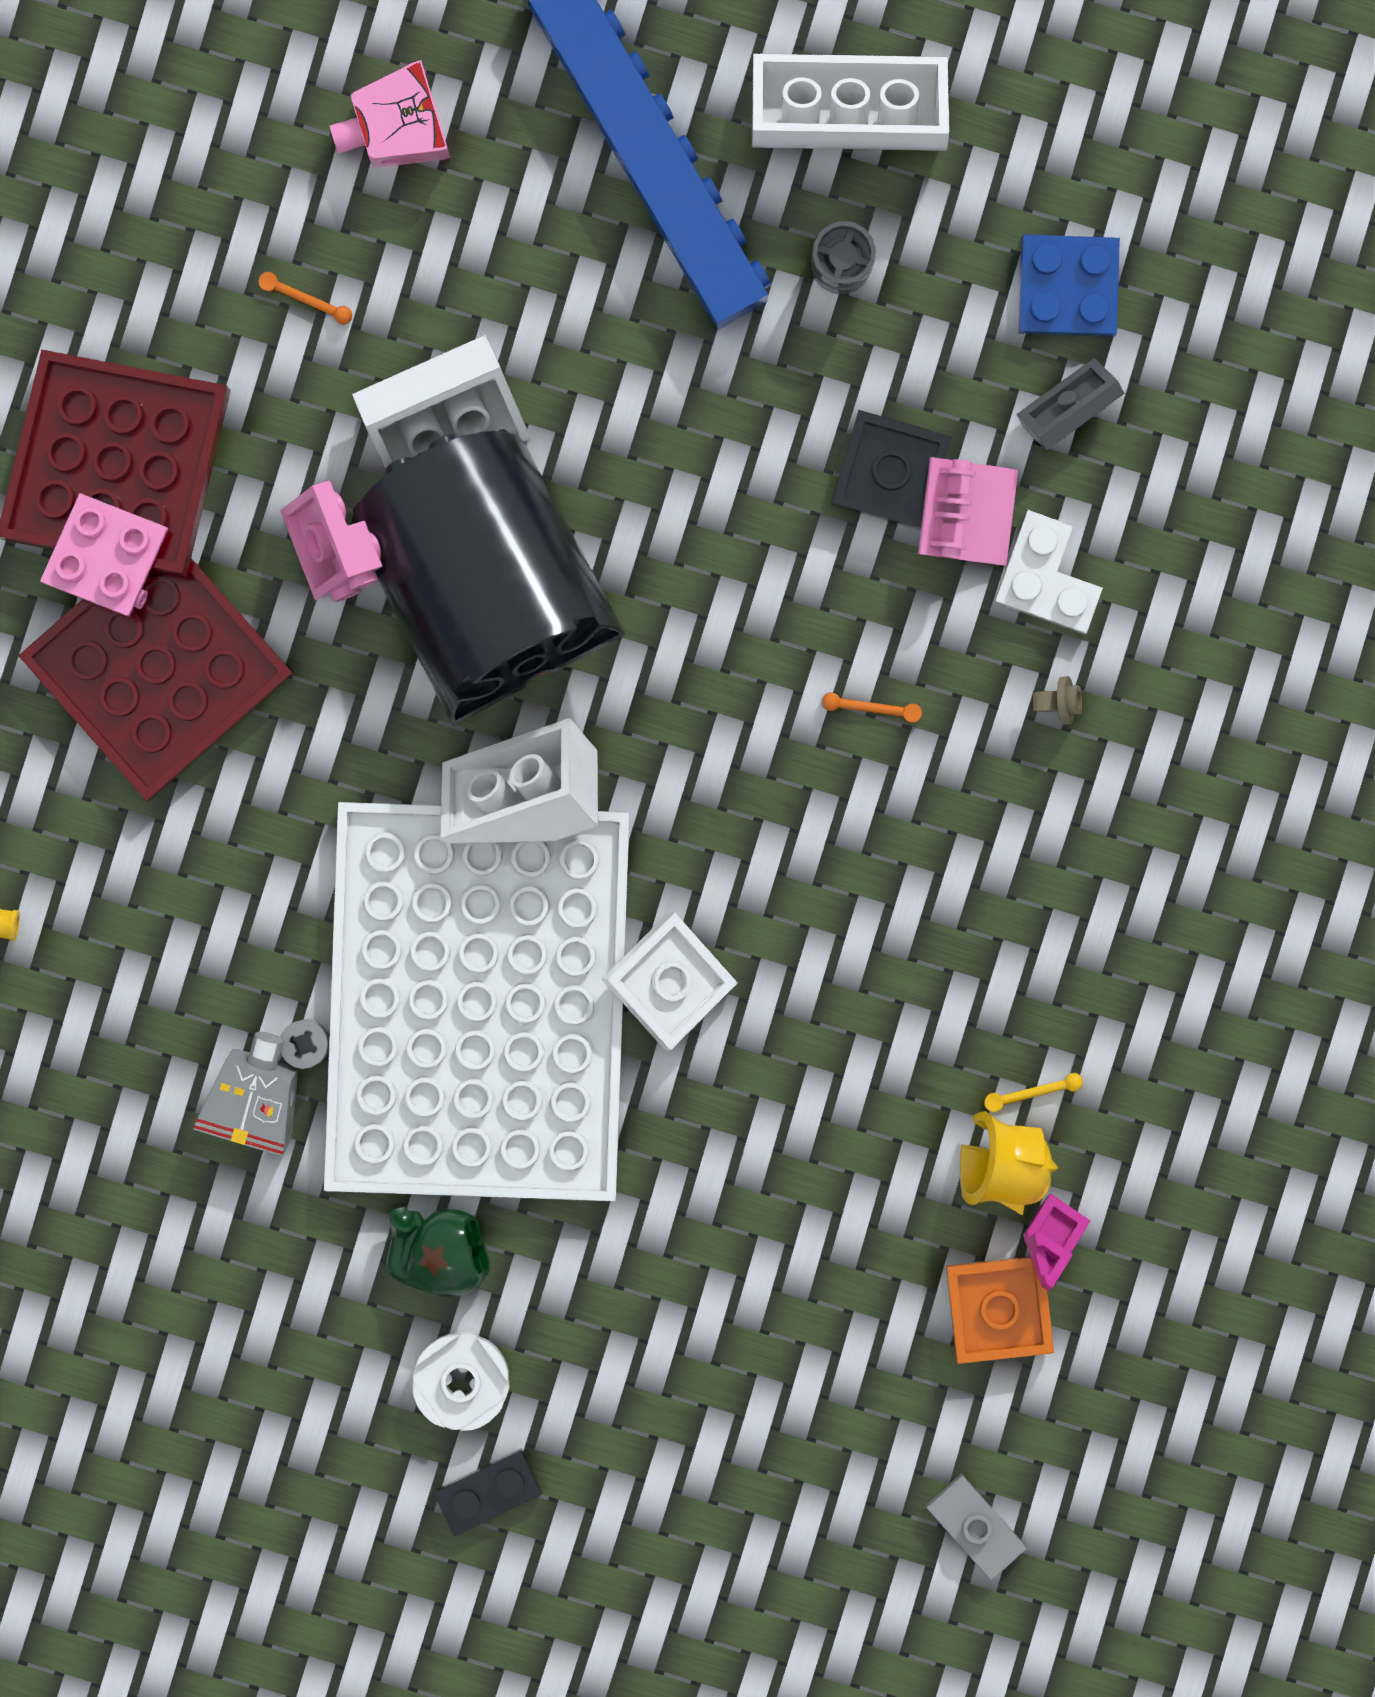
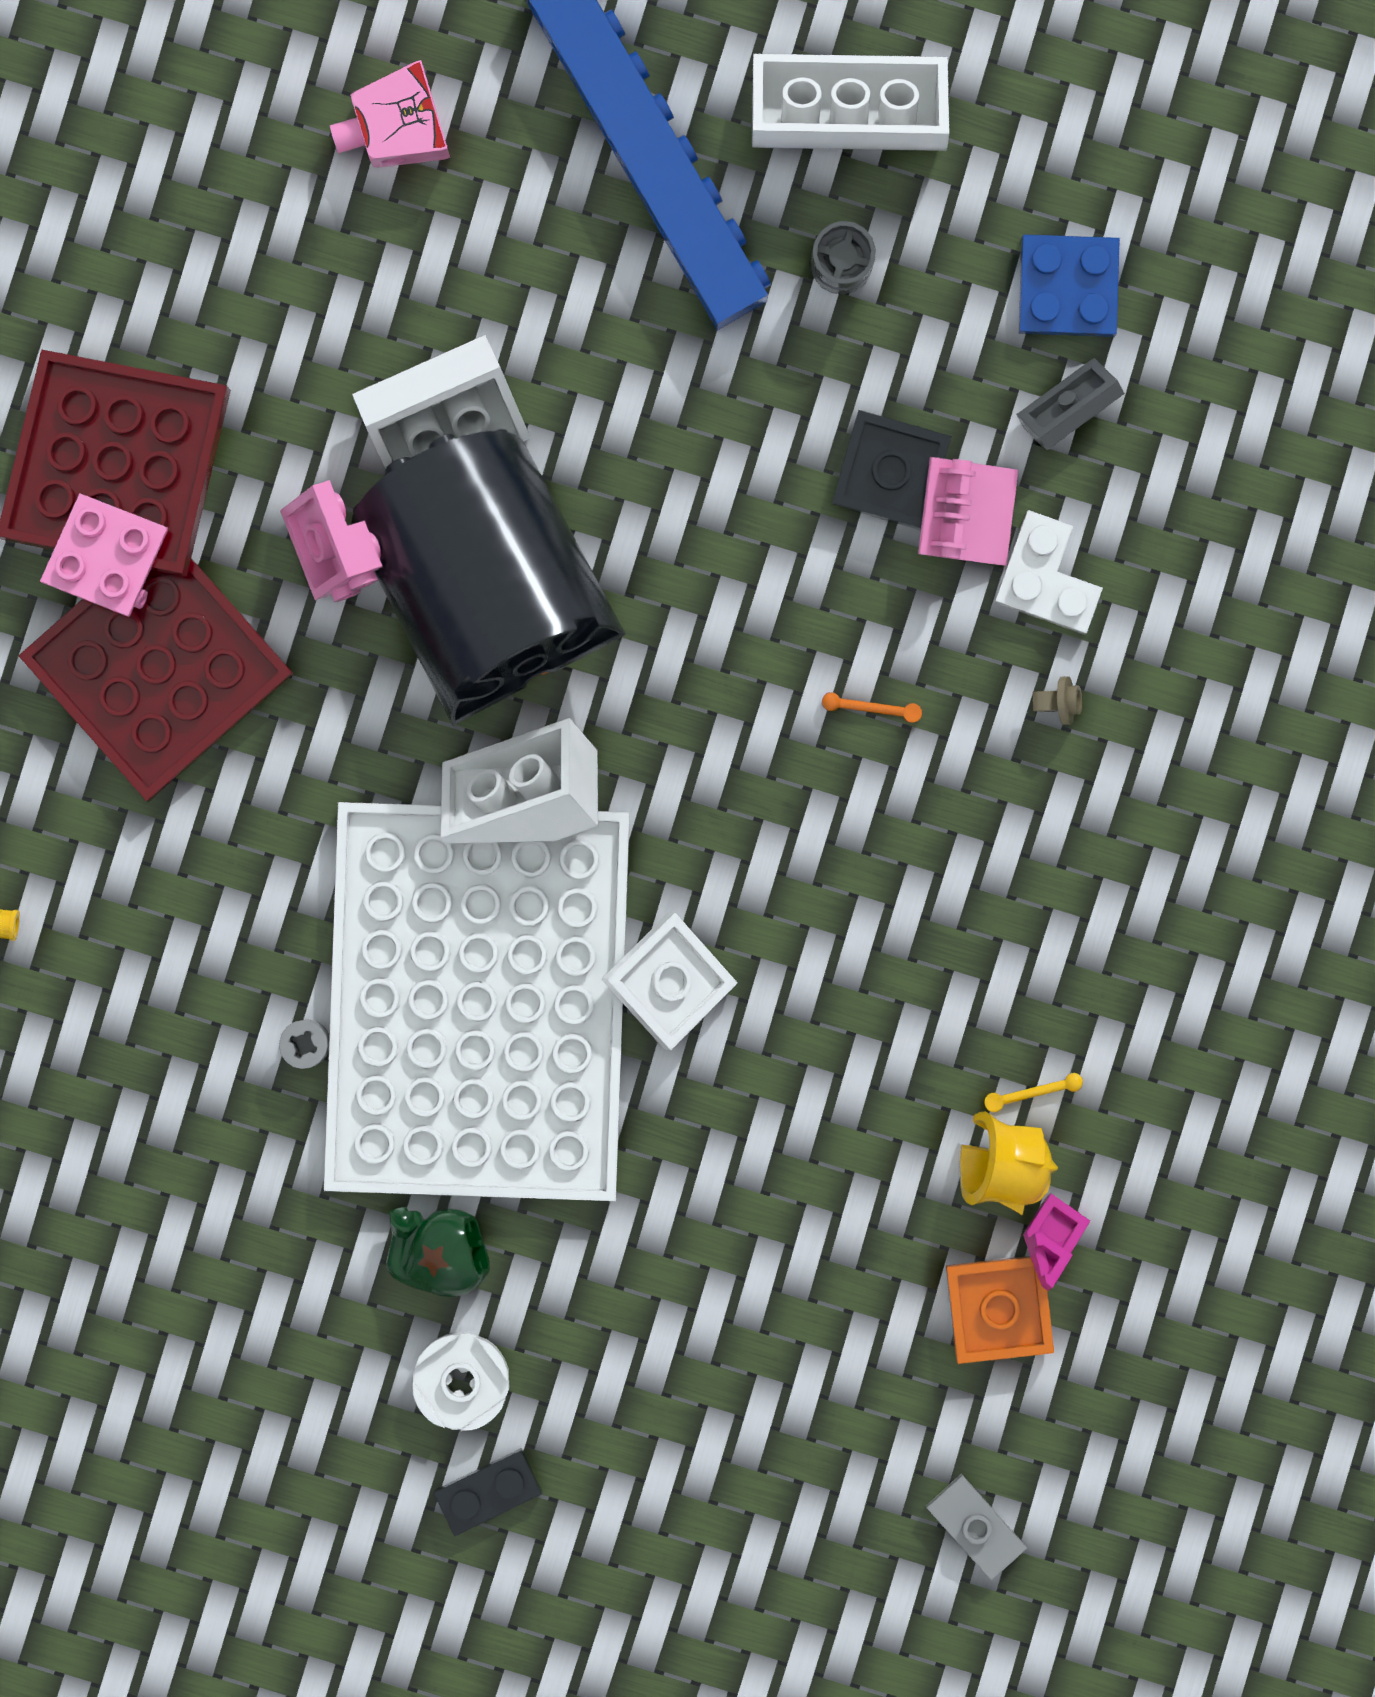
(253, 1098): light grey torso -> none
(270, 283): orange hinge -> none

